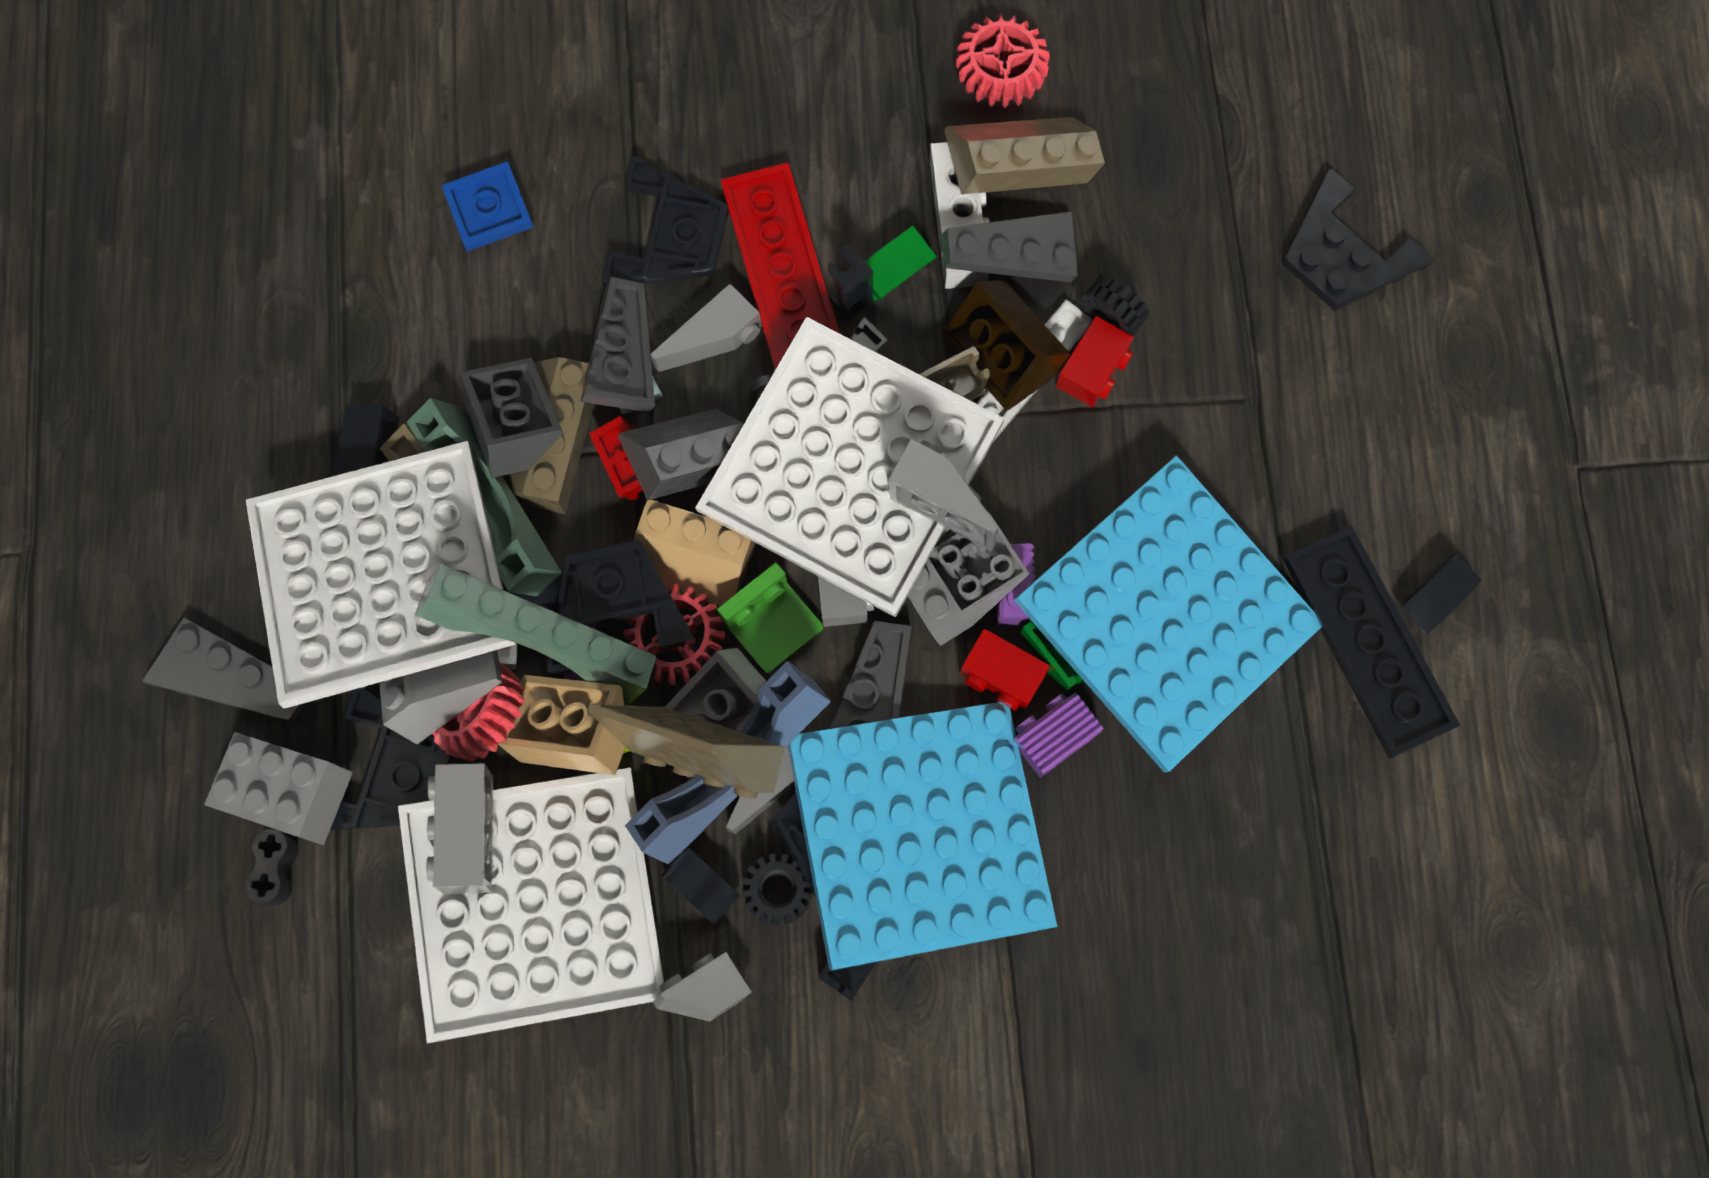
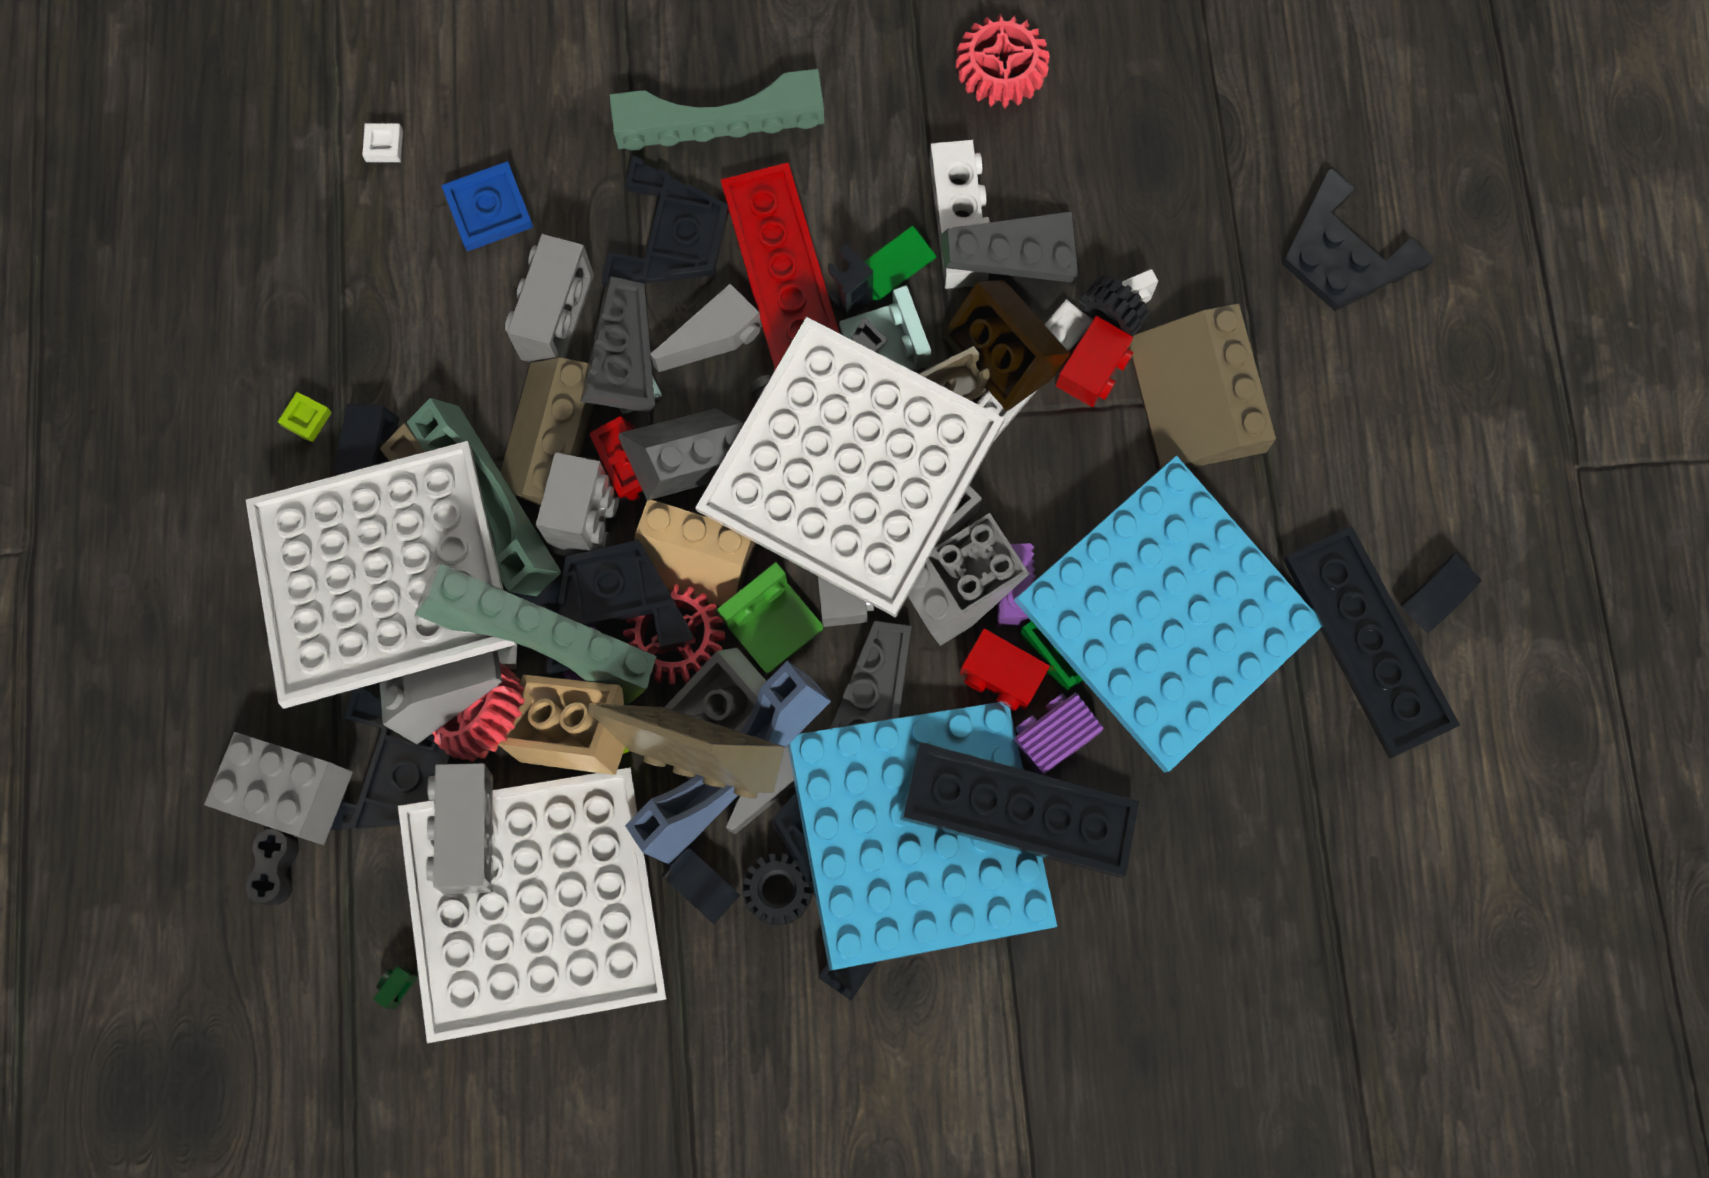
(215, 670): dark grey wing -> none
(304, 417): none -> lime plate
(382, 142): none -> white plate
(394, 986): none -> dark green plate
(510, 415): dark grey slope -> none
(550, 299): none -> light grey brick
(576, 506): none -> light grey brick
(648, 120): none -> sand green arch
(706, 992): light grey slope -> none
(901, 328): none -> light aqua bracket
(934, 489): light grey slope -> none
(1019, 810): none -> black plate
(1023, 154): dark tan slope -> none
(1143, 284): none -> white plate
(1202, 389): none -> dark tan slope

